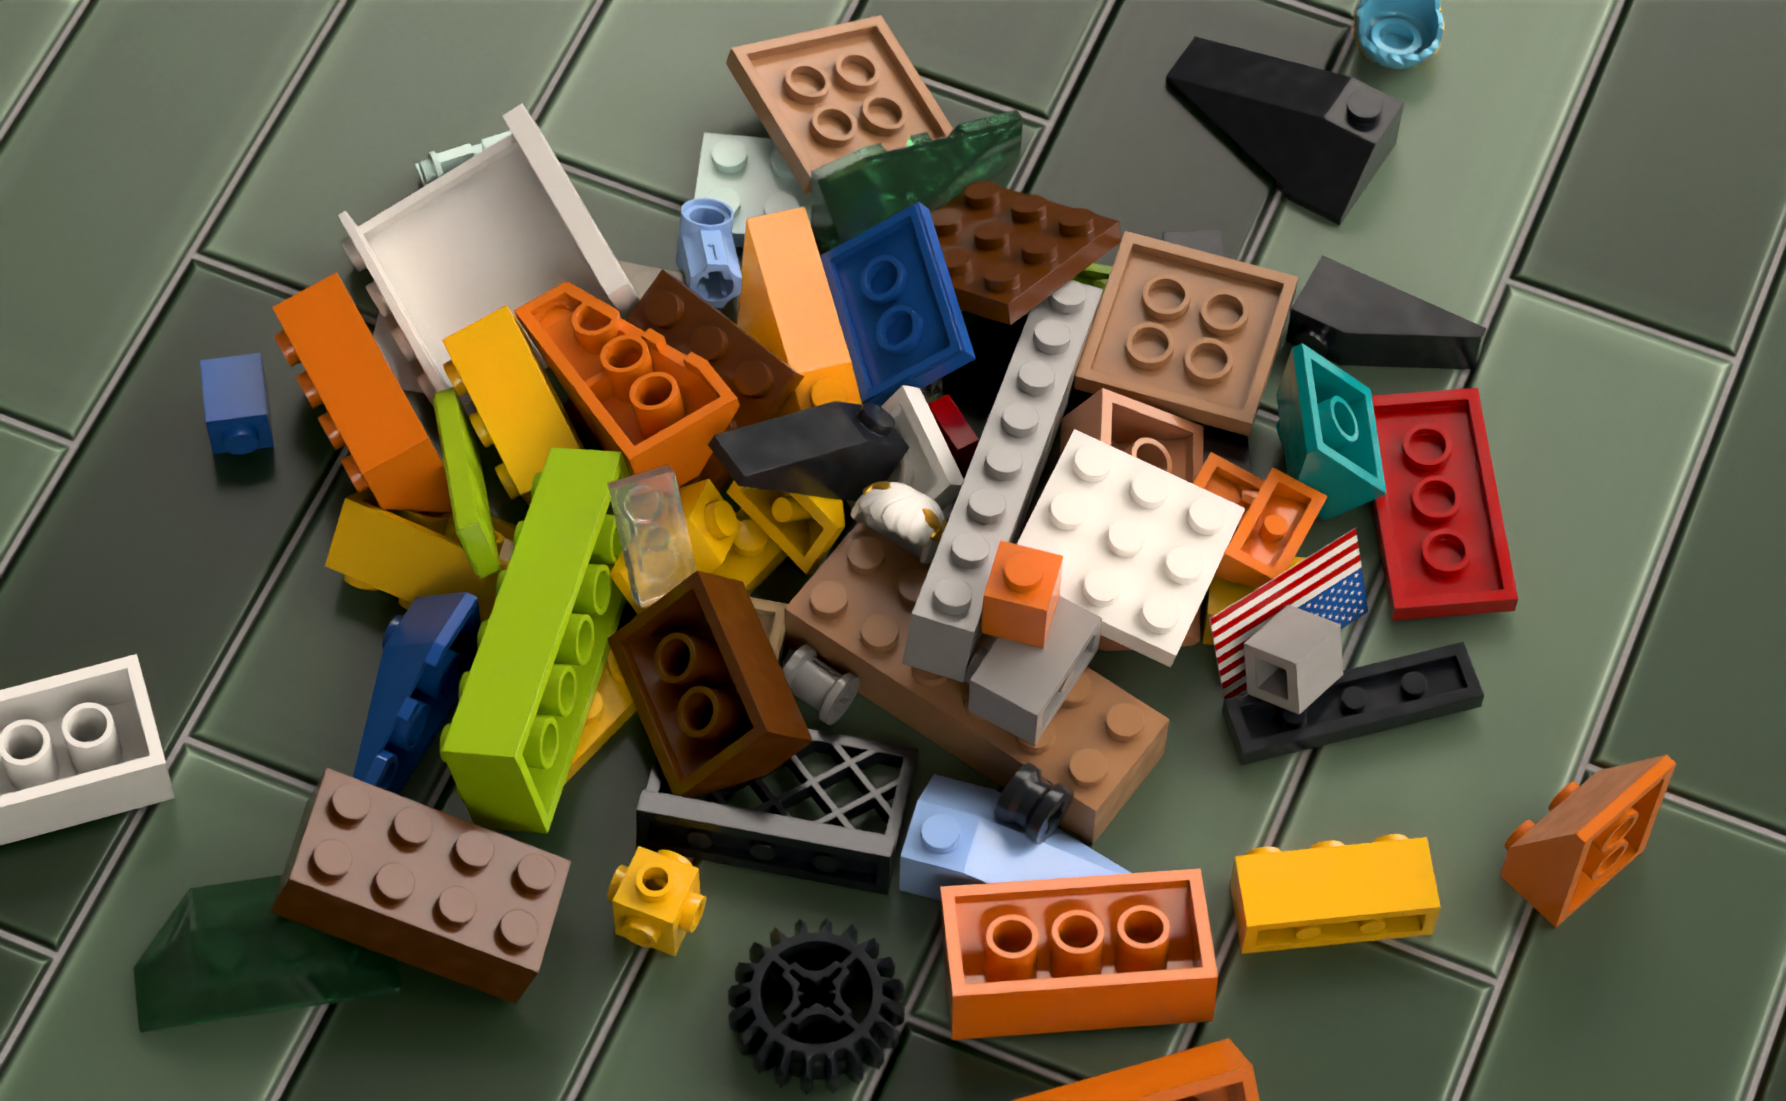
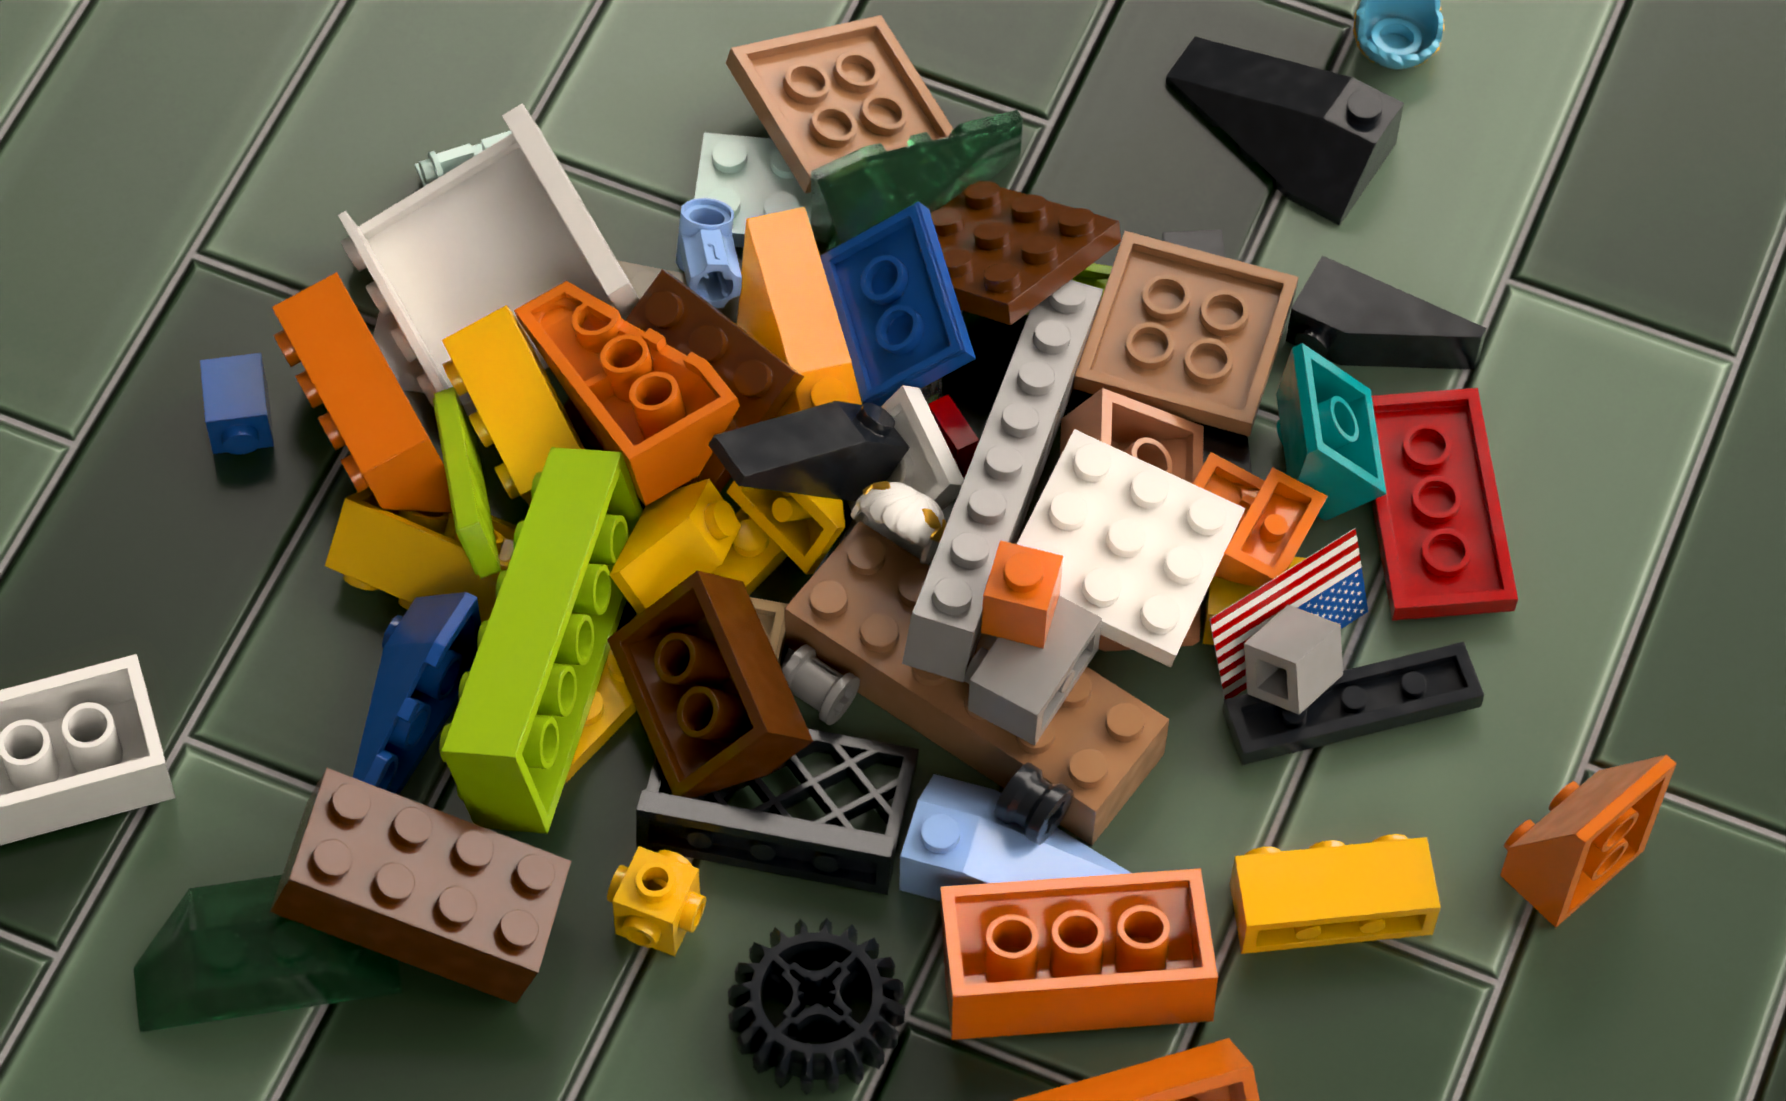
(652, 533): clear plate -> none

